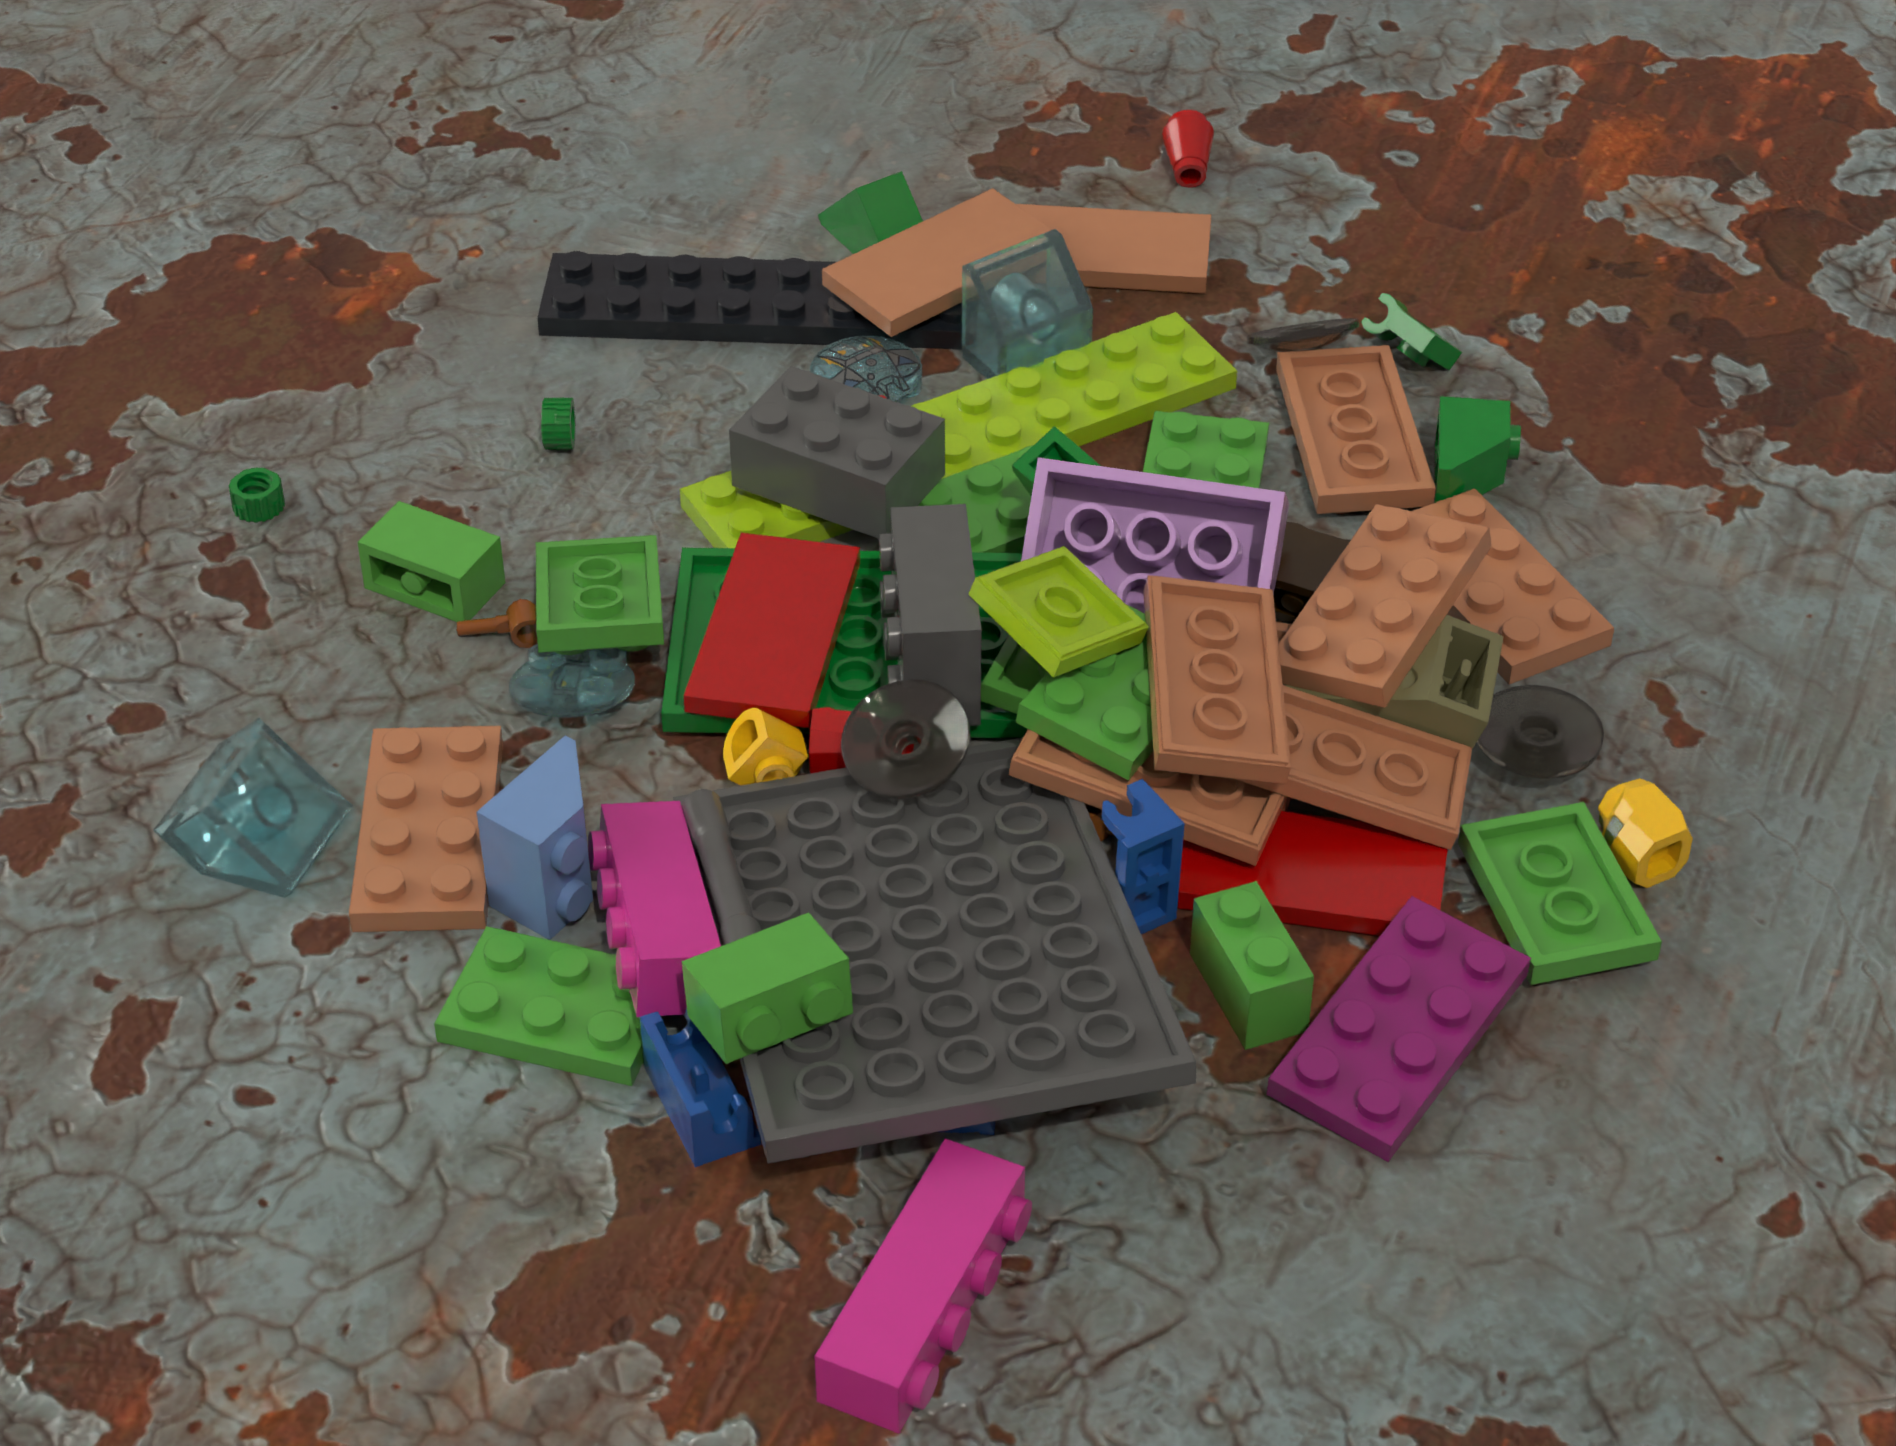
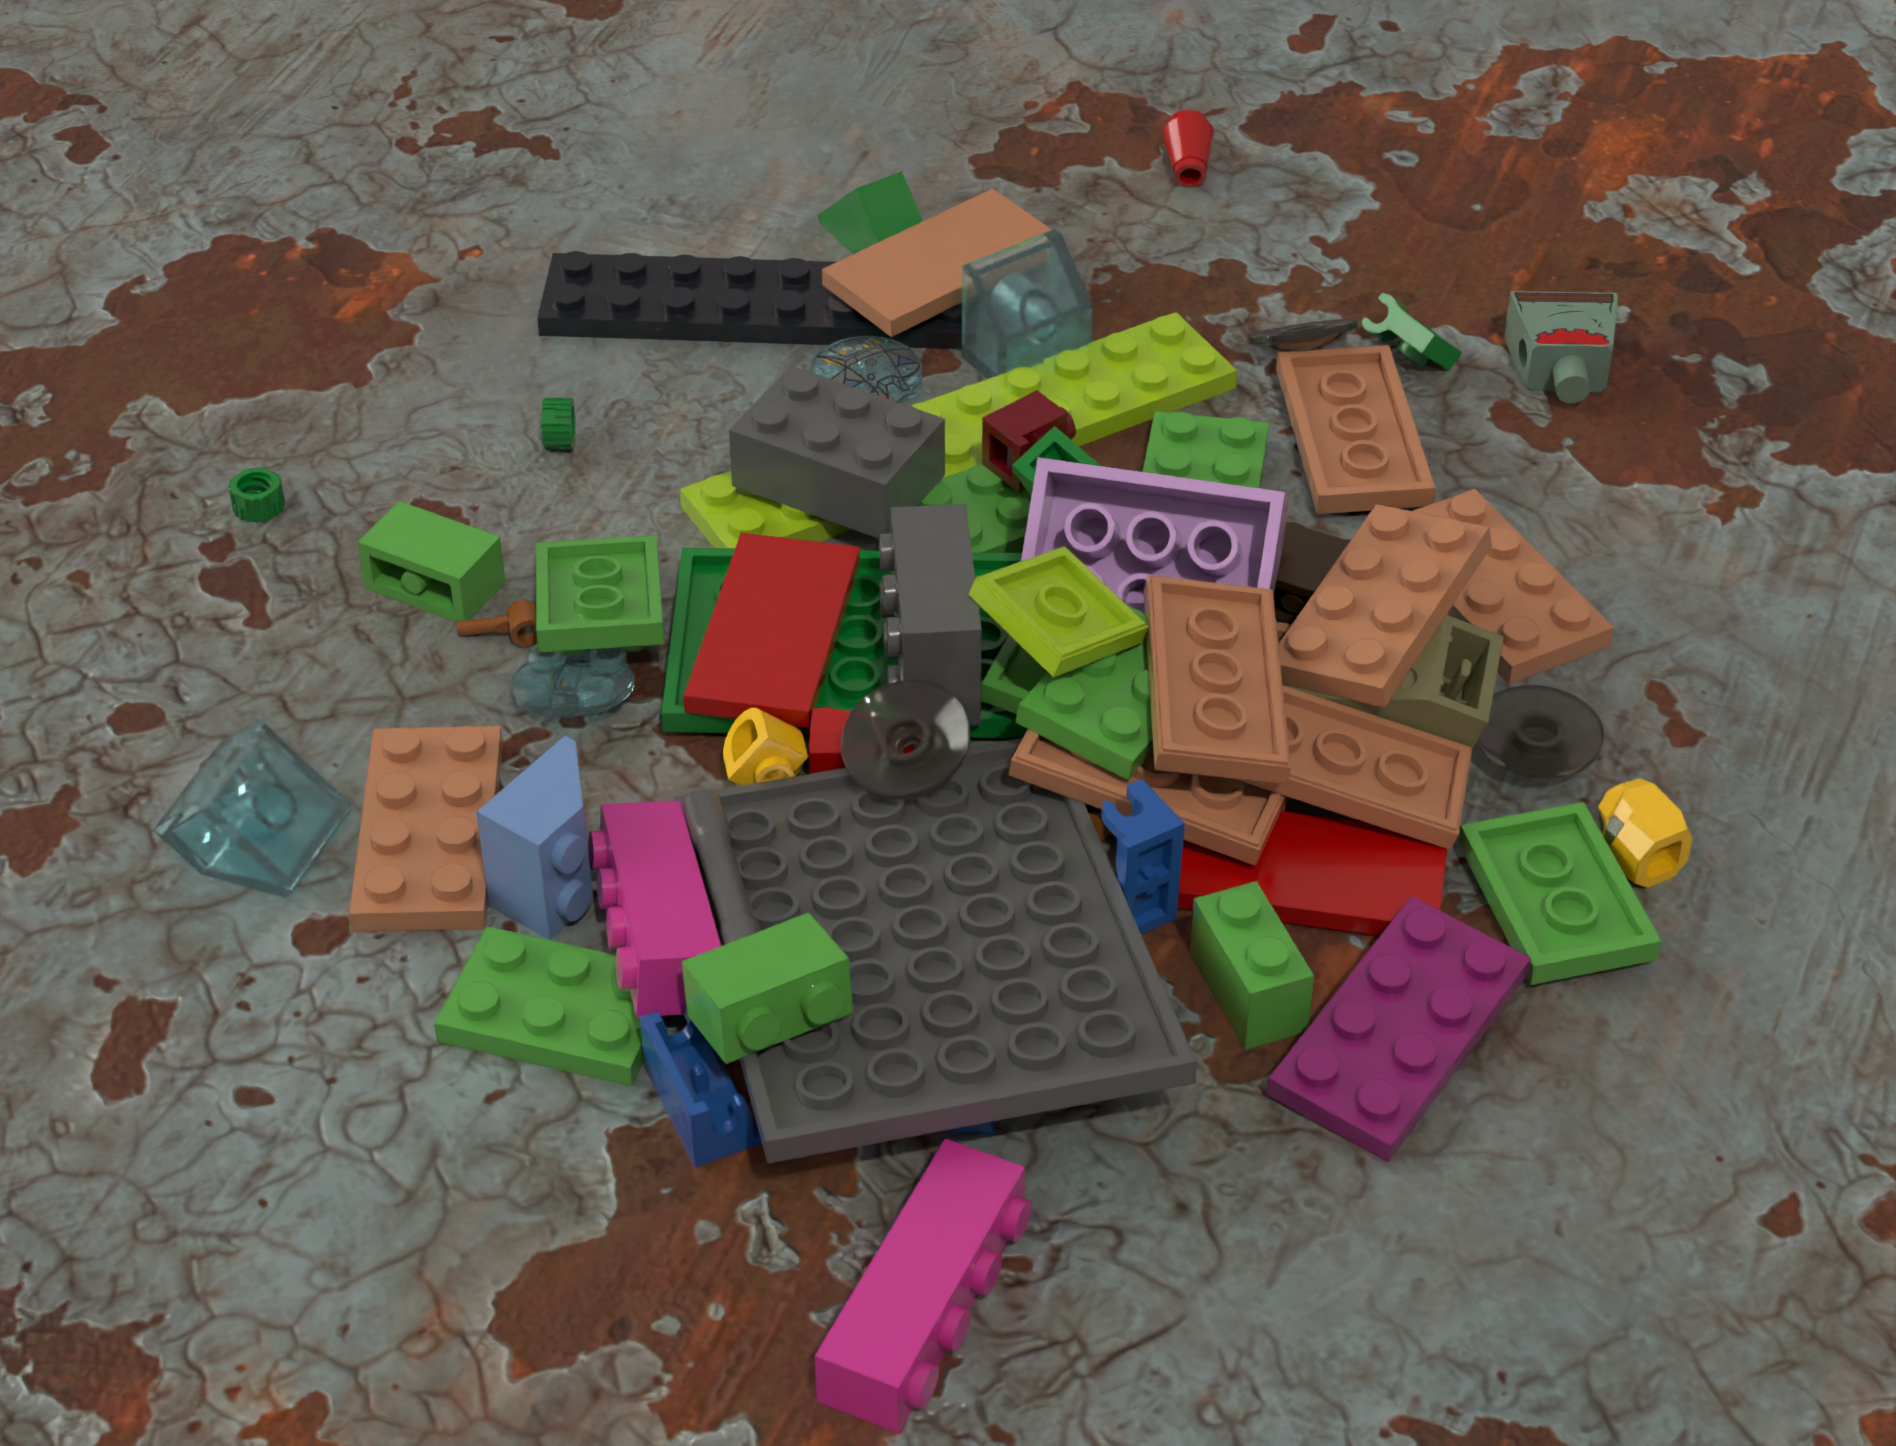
(1016, 429): none -> dark red brick
(1133, 246): nougat tile -> none
(1472, 445): green slope -> none
(1562, 340): none -> sand green torso

